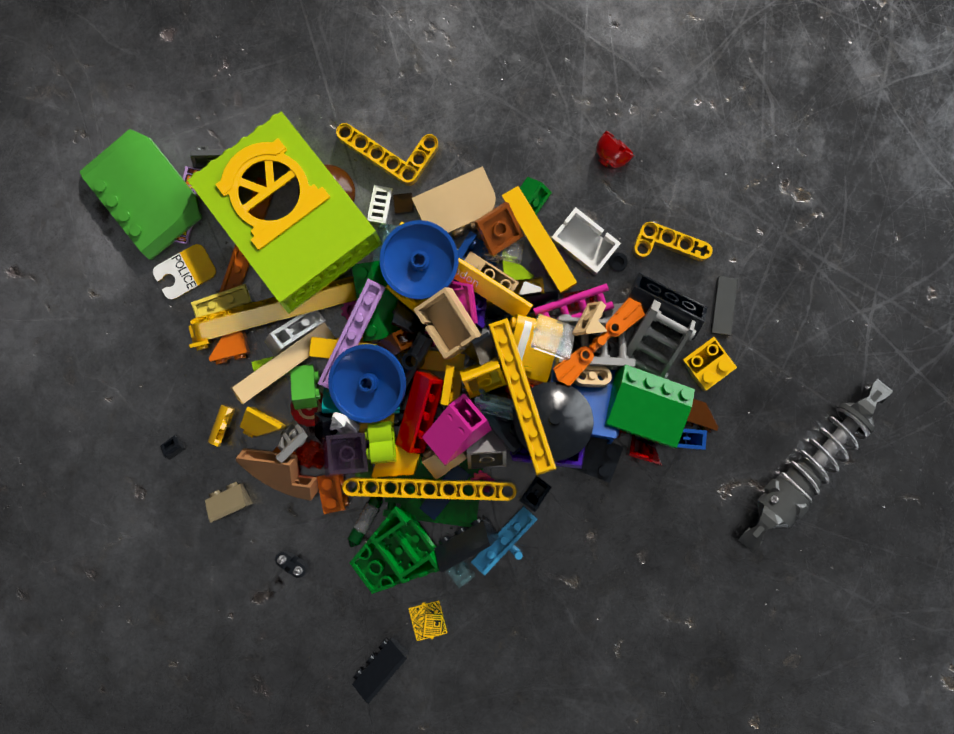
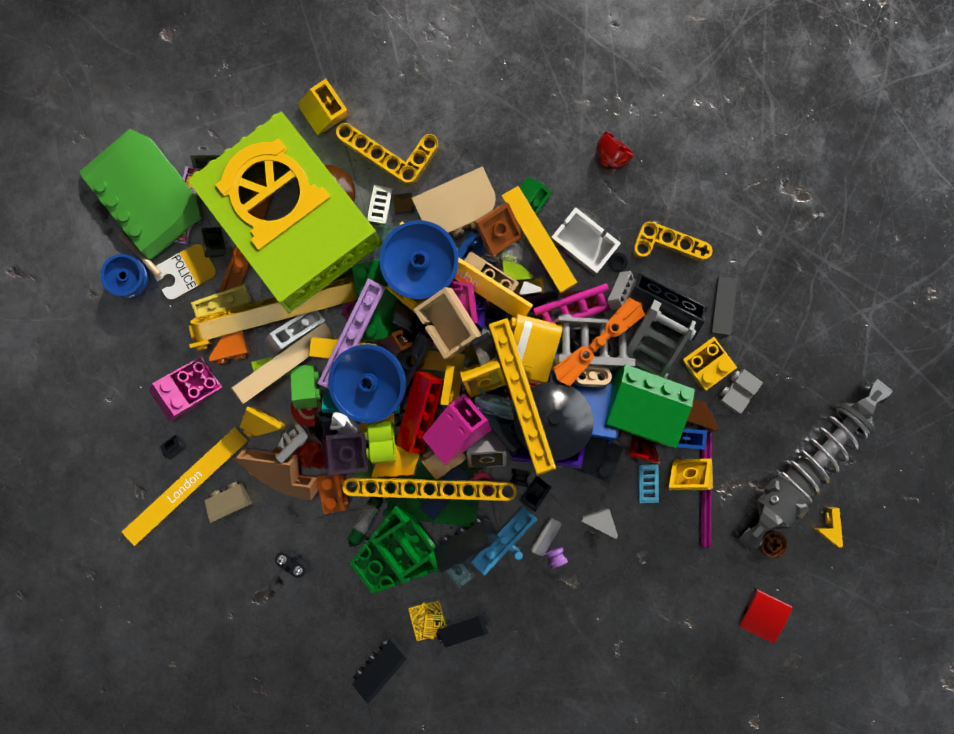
(123, 266): none -> blue wheel
(148, 263): none -> tan bar
(184, 388): none -> dark pink slope
(185, 486): none -> yellow tile
(213, 242): none -> black slope
(221, 422): yellow slope -> none
(322, 107): none -> yellow slope
(463, 629): none -> black slope
(520, 477): none -> black wheel
(546, 536): none -> light grey slope
(553, 337): clear slope -> none
(556, 558): none -> medium lavender wheel
(589, 320): tan slope -> none
(601, 521): none -> light grey slope
(621, 289): none -> light grey piece
(648, 467): none -> medium azure slope
(691, 474): none -> yellow slope
(706, 502): none -> magenta axle
(740, 391): none -> light grey brick
(765, 616): none -> red slope
(774, 544): none -> reddish brown wheel
(833, 532): none -> yellow slope

